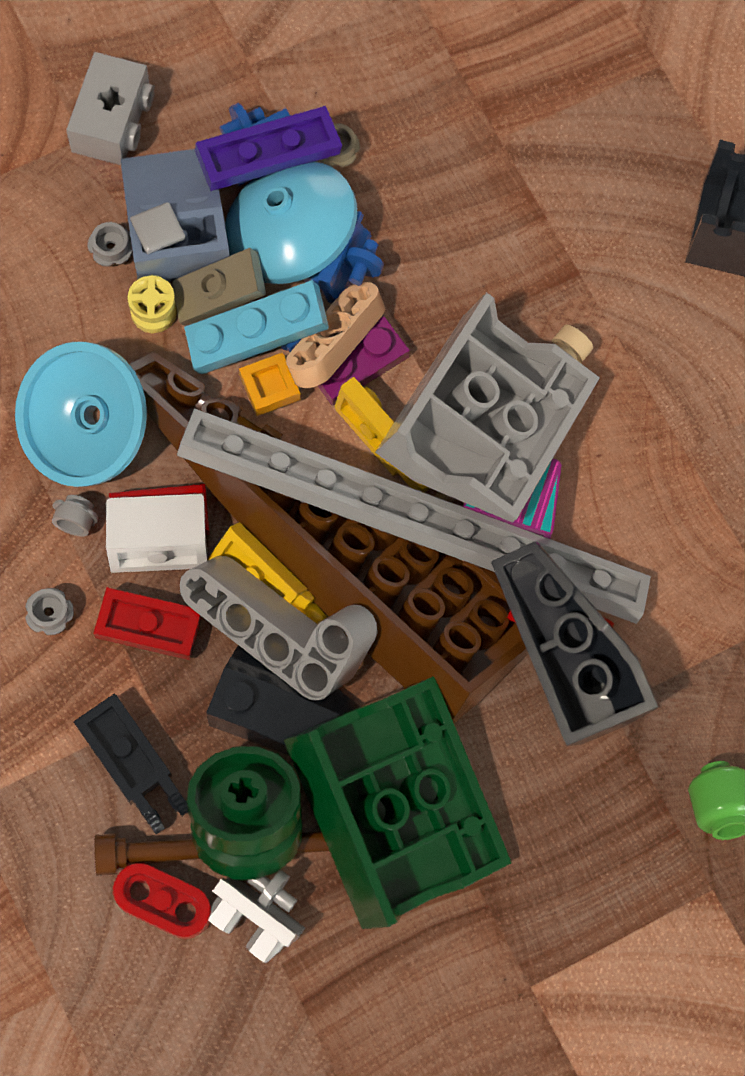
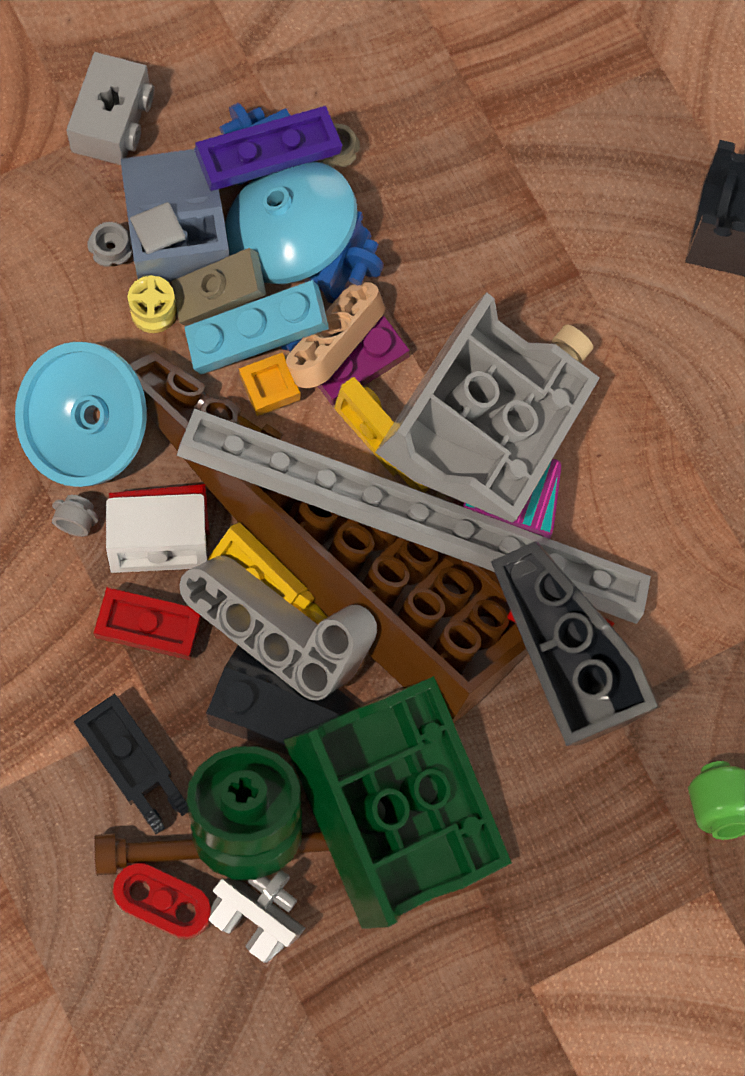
(45, 599): light grey plate -> none

